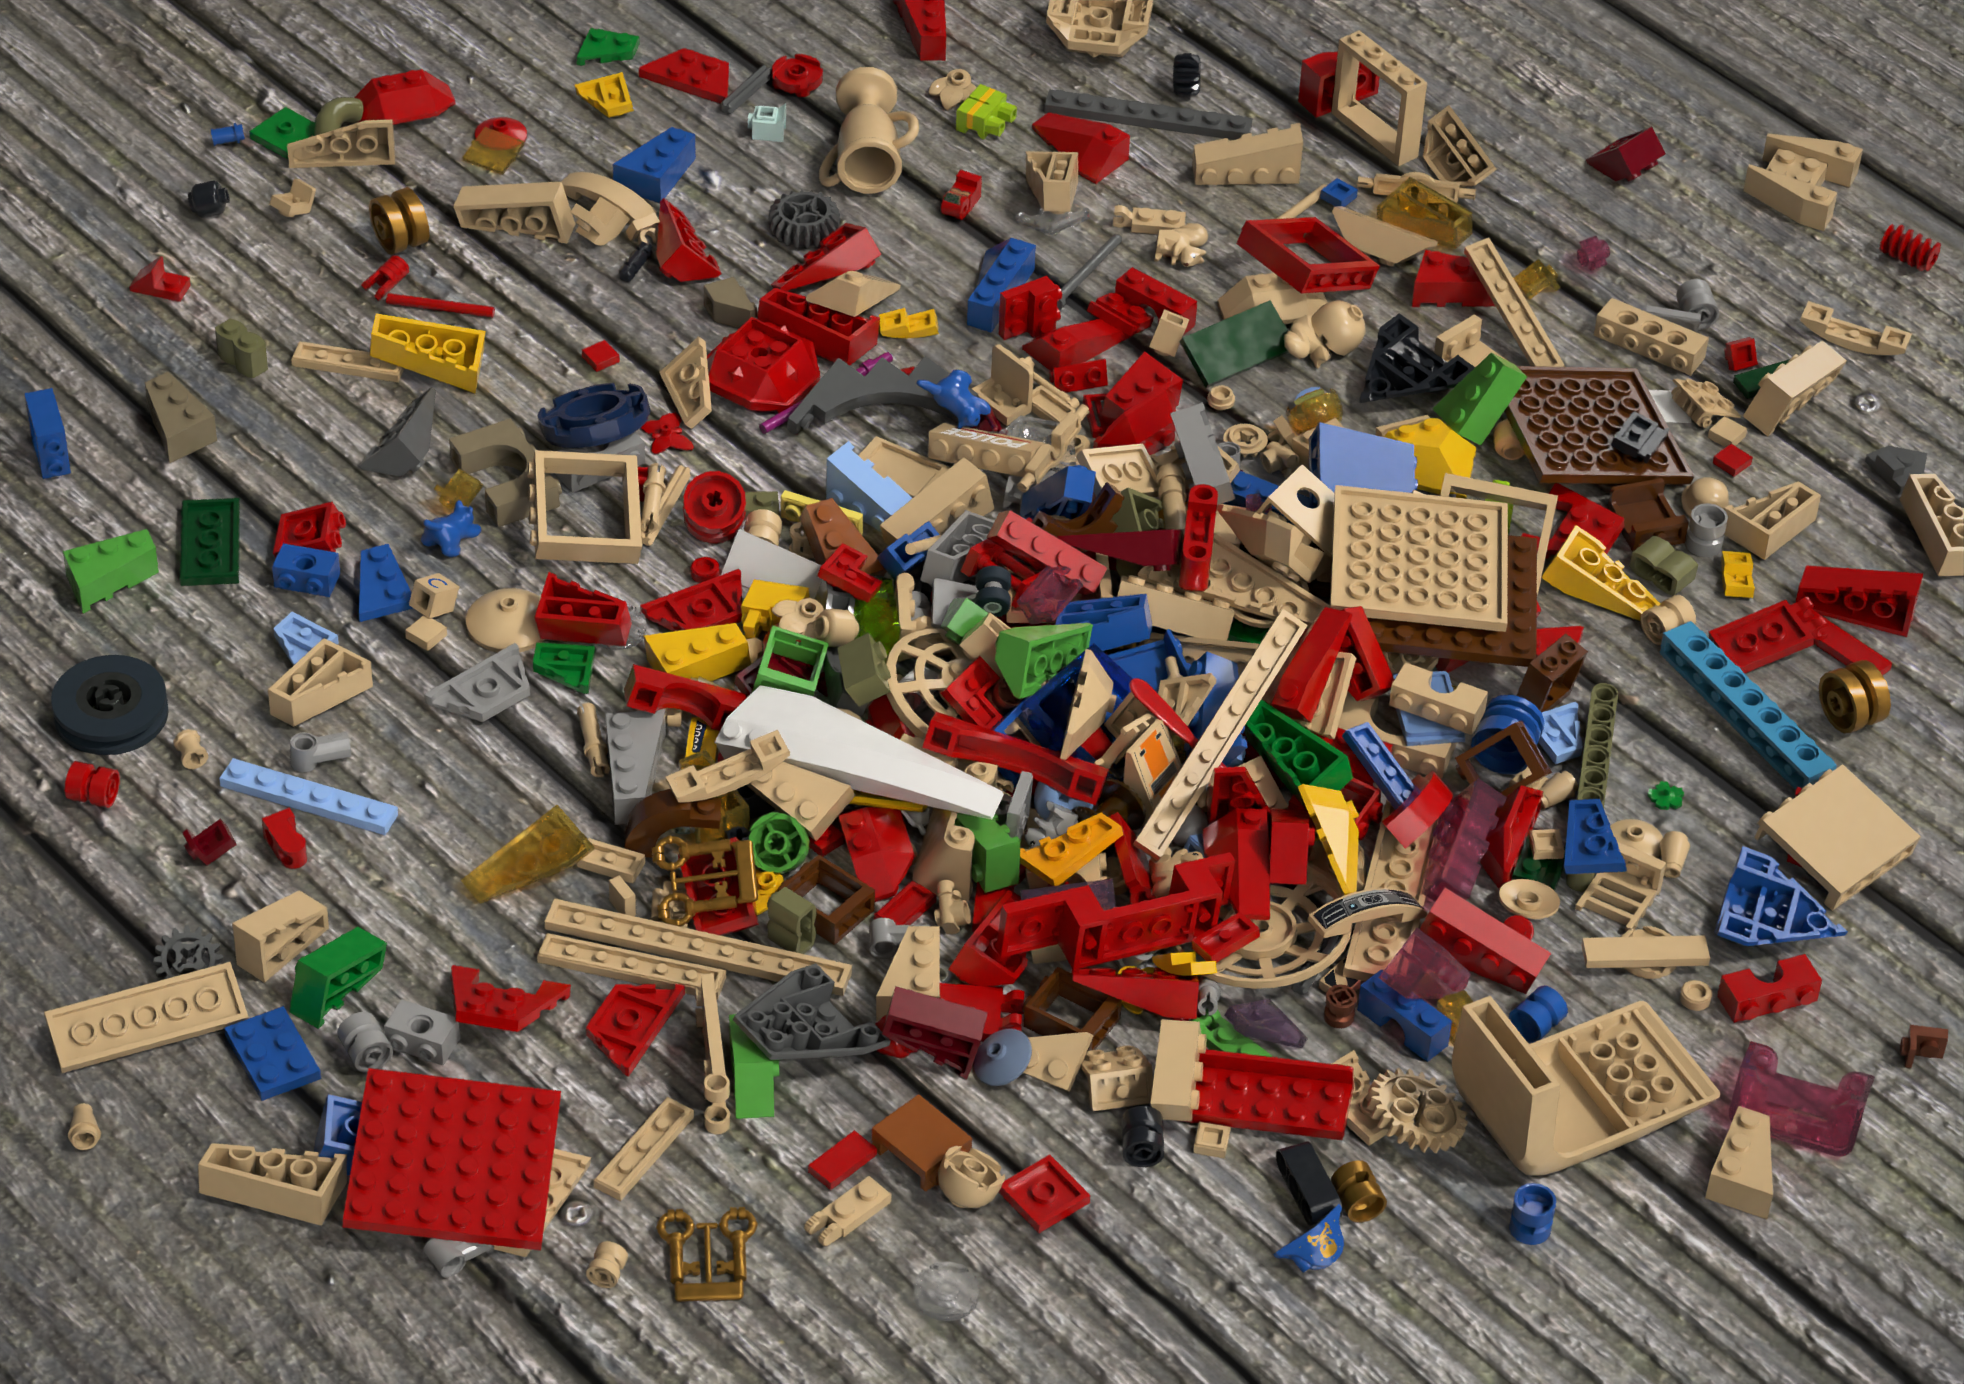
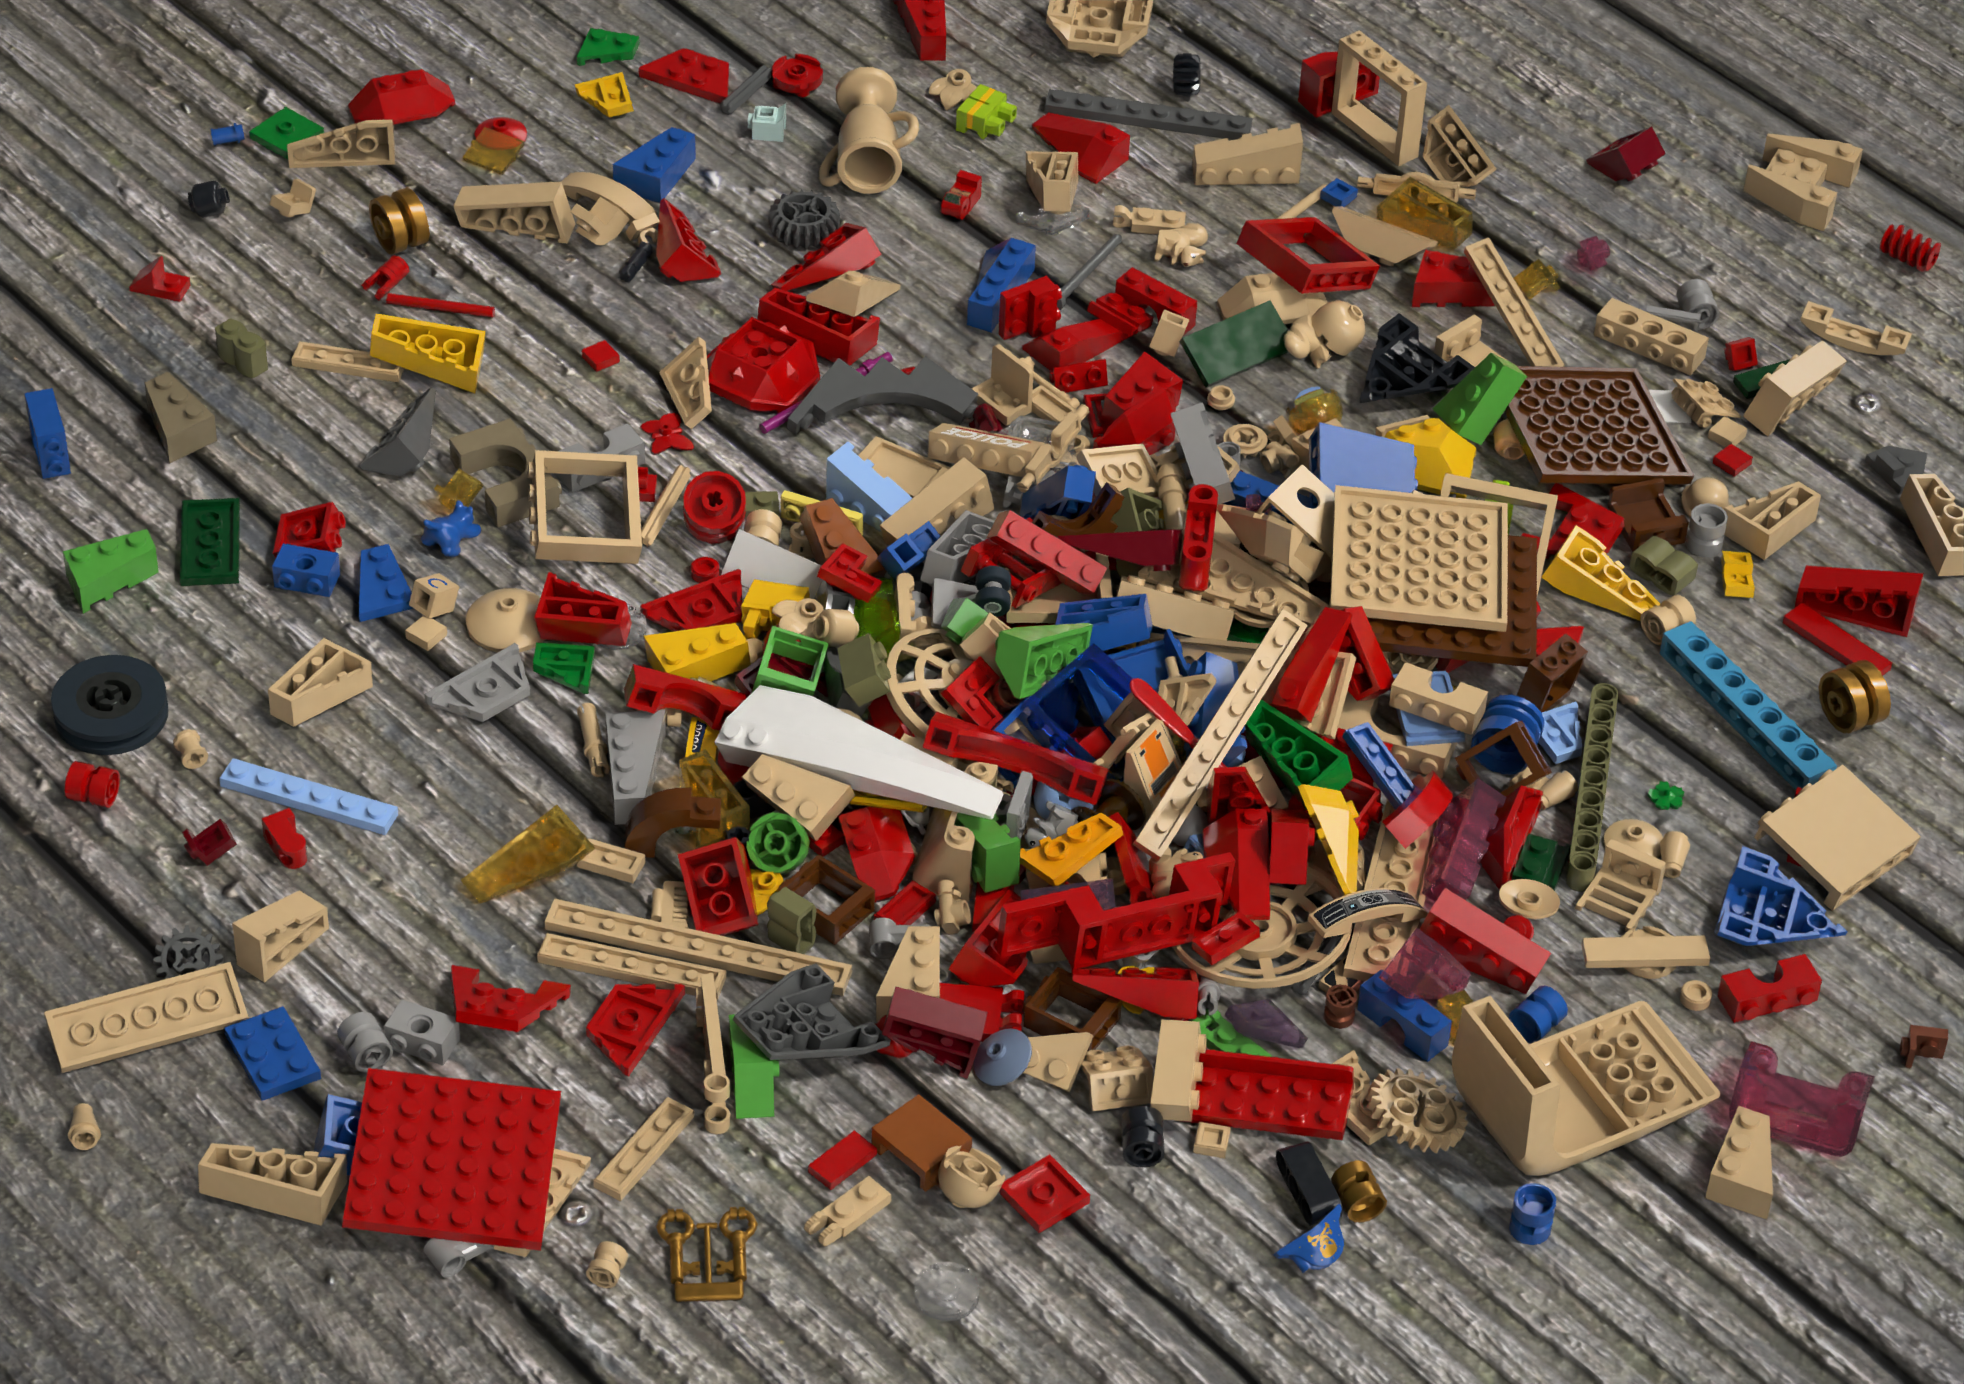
(300, 635): light blue wing -> none
(309, 750): light grey piece -> none
(333, 972): green wedge -> none
(337, 112): olive cylinder -> none
(594, 415): dark blue piece -> none
(622, 896): tan tile -> none
(653, 489): tan pin -> none
(728, 303): dark tan slope -> none
(731, 773): tan slope -> none
(745, 872): pearl gold piece -> none
(901, 325): yellow slope -> none
(921, 545): tan bar -> none
(954, 396): blue animal -> none
(1048, 595): clear pink hinge -> none
(1088, 705): tan wedge -> none
(1184, 964): yellow slope -> none
(1546, 844): tan tile -> none
(1590, 840): blue wing -> none
(1639, 437): plate -> none
(1769, 634): red tile -> none

